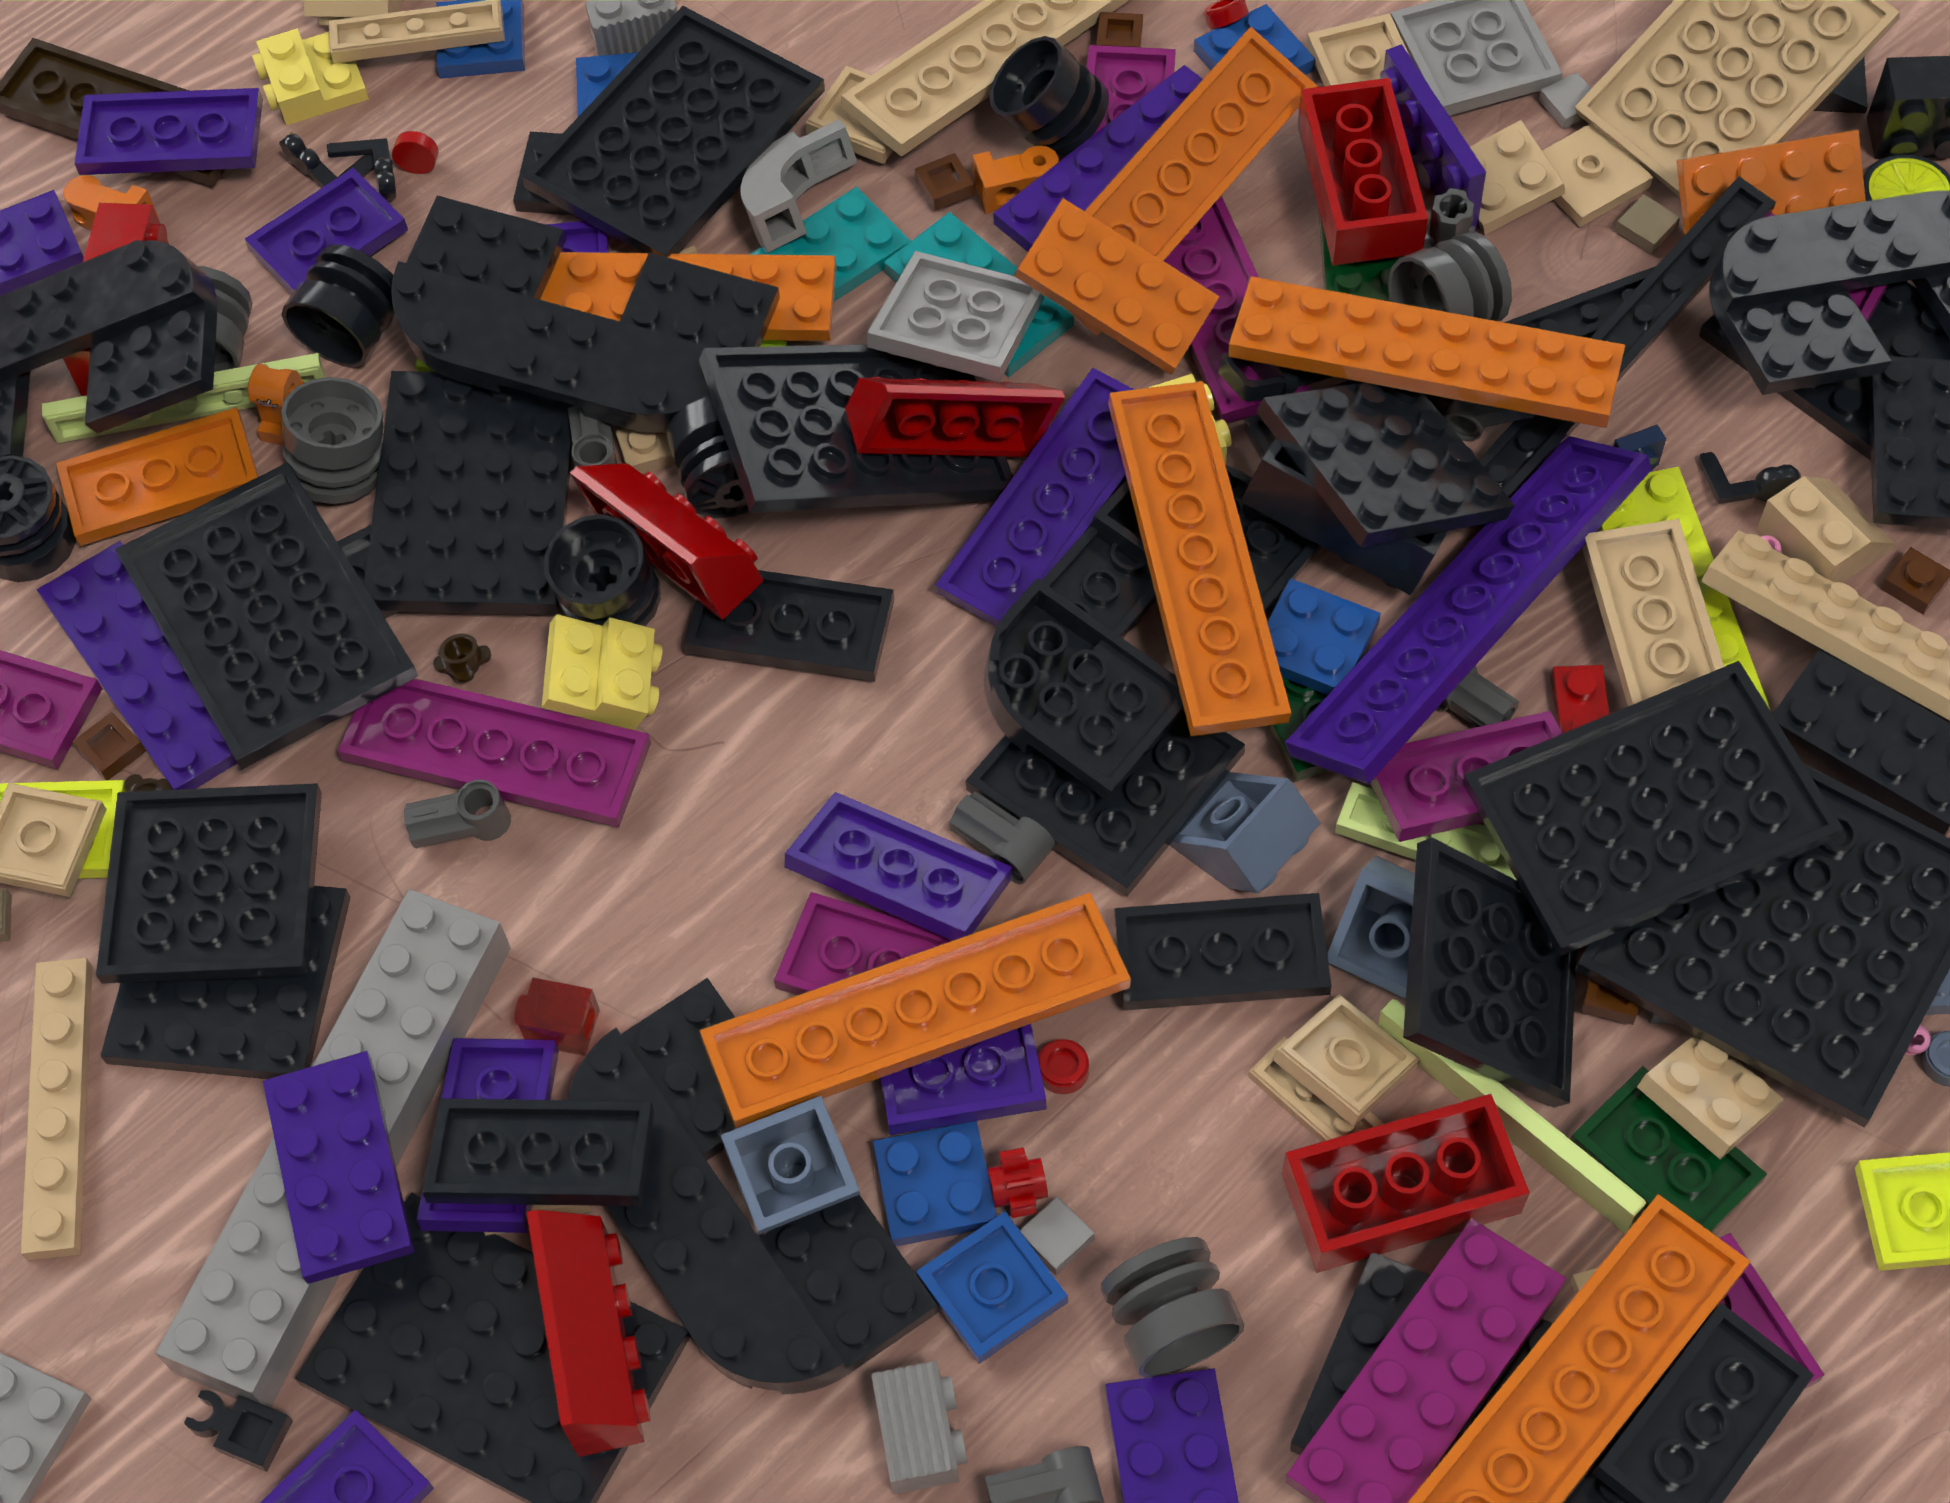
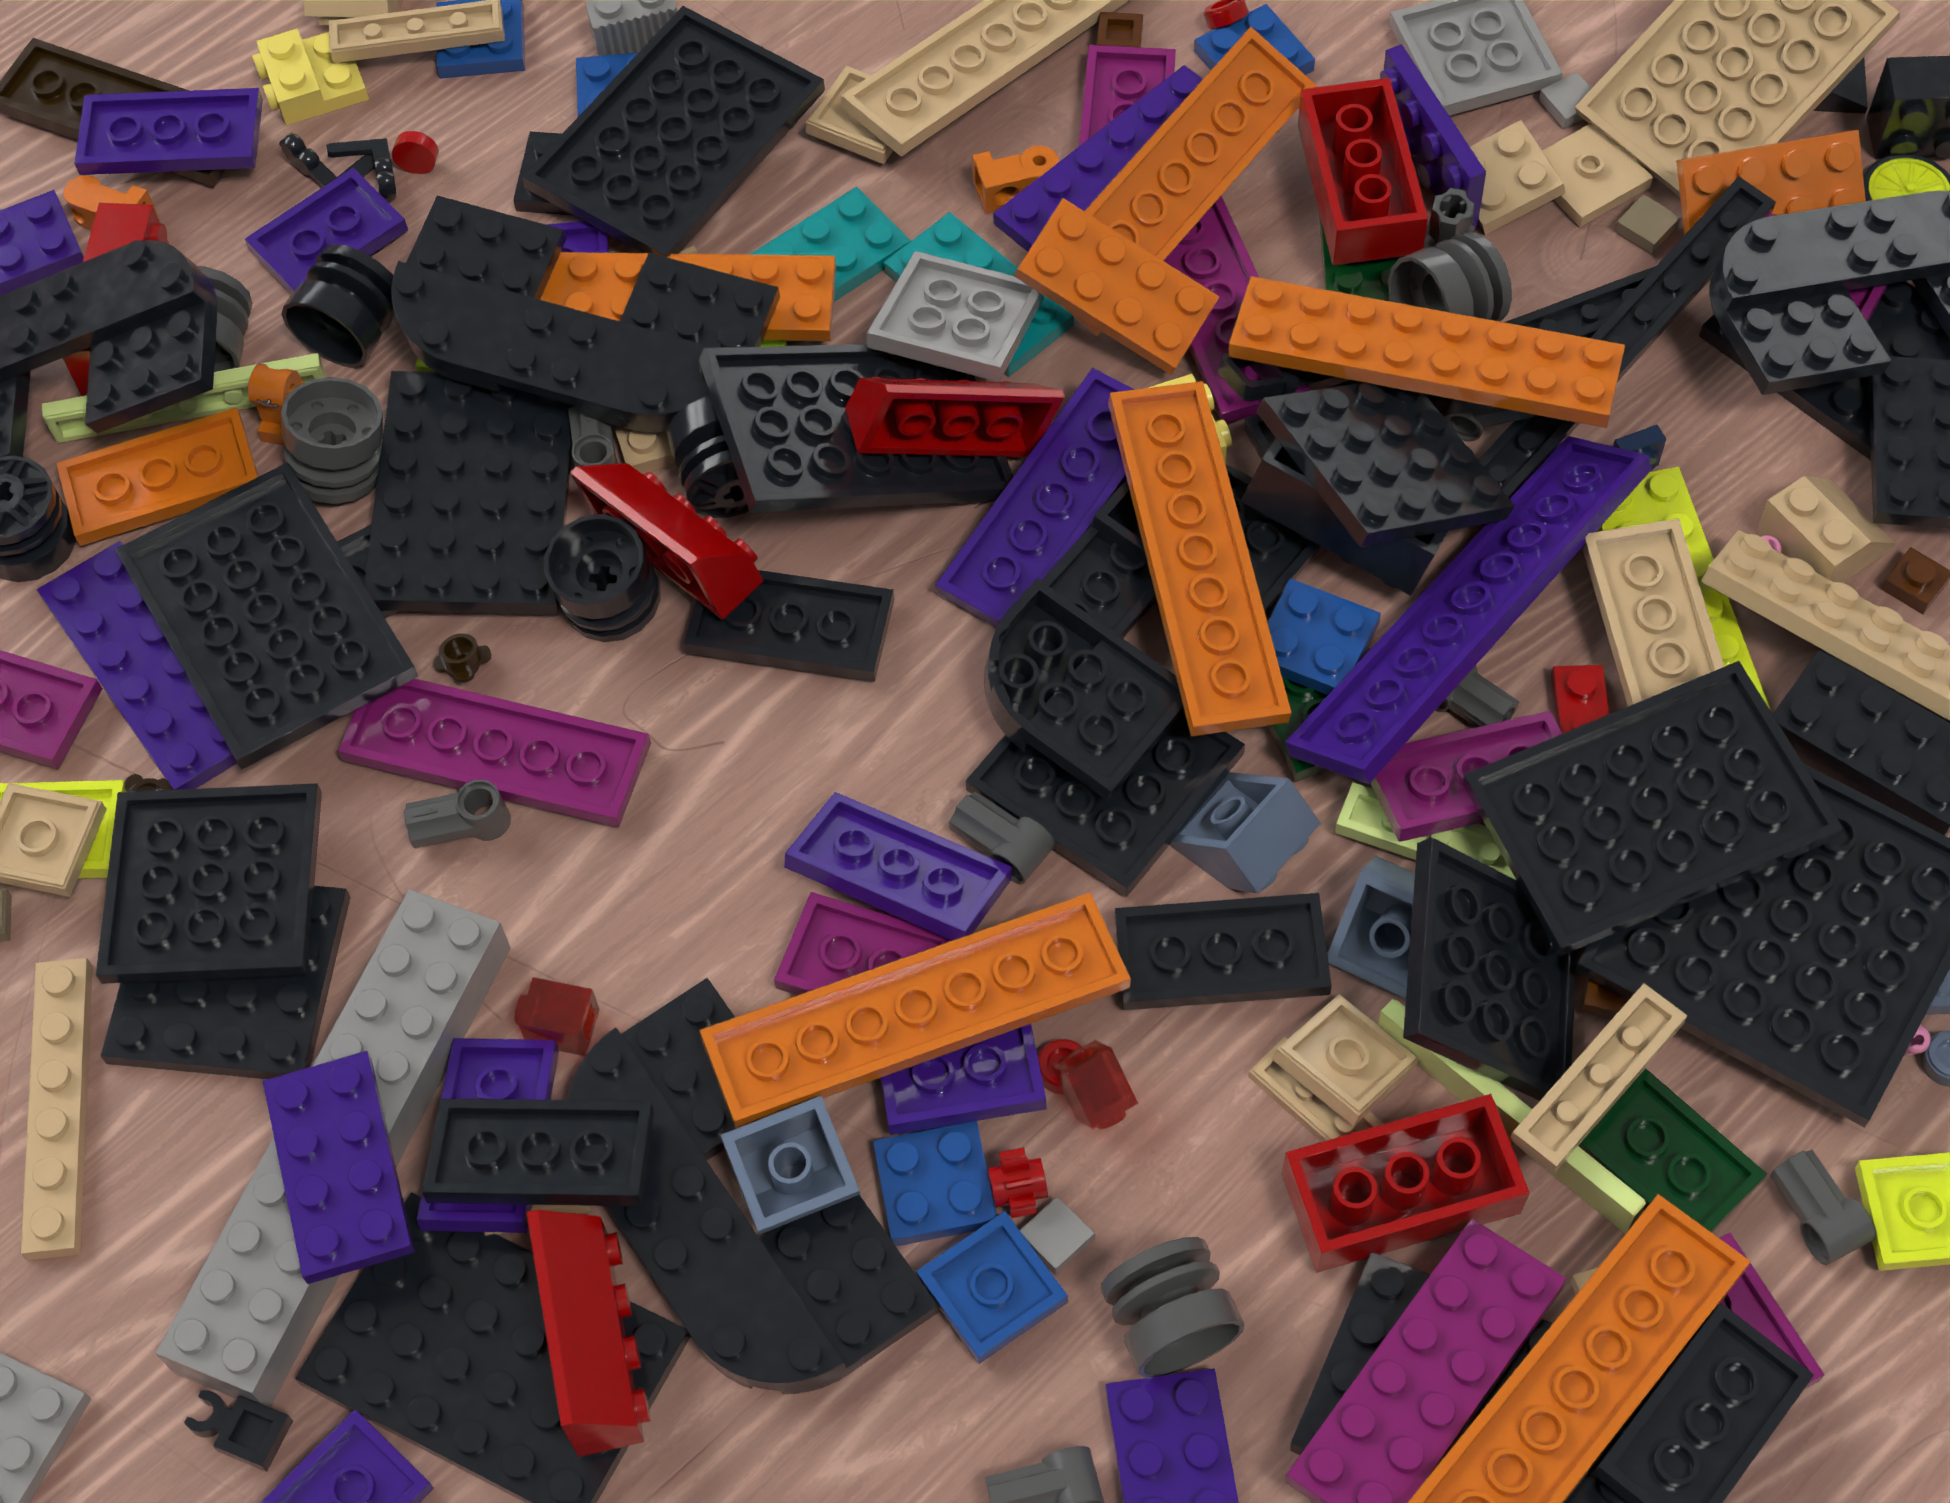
(109, 746): reddish brown plate -> none
(601, 671): light yellow plate -> none
(785, 173): light grey arch -> none
(916, 1427): light grey brick -> none
(944, 181): reddish brown plate -> none
(1049, 96): black wheel -> none
(1095, 1085): none -> clear red brick
(1353, 50): tan plate -> none
(1598, 1078): none -> tan plate
(1710, 1094): tan plate -> none
(1766, 484): black piece -> none
(1829, 1221): none -> dark grey piece

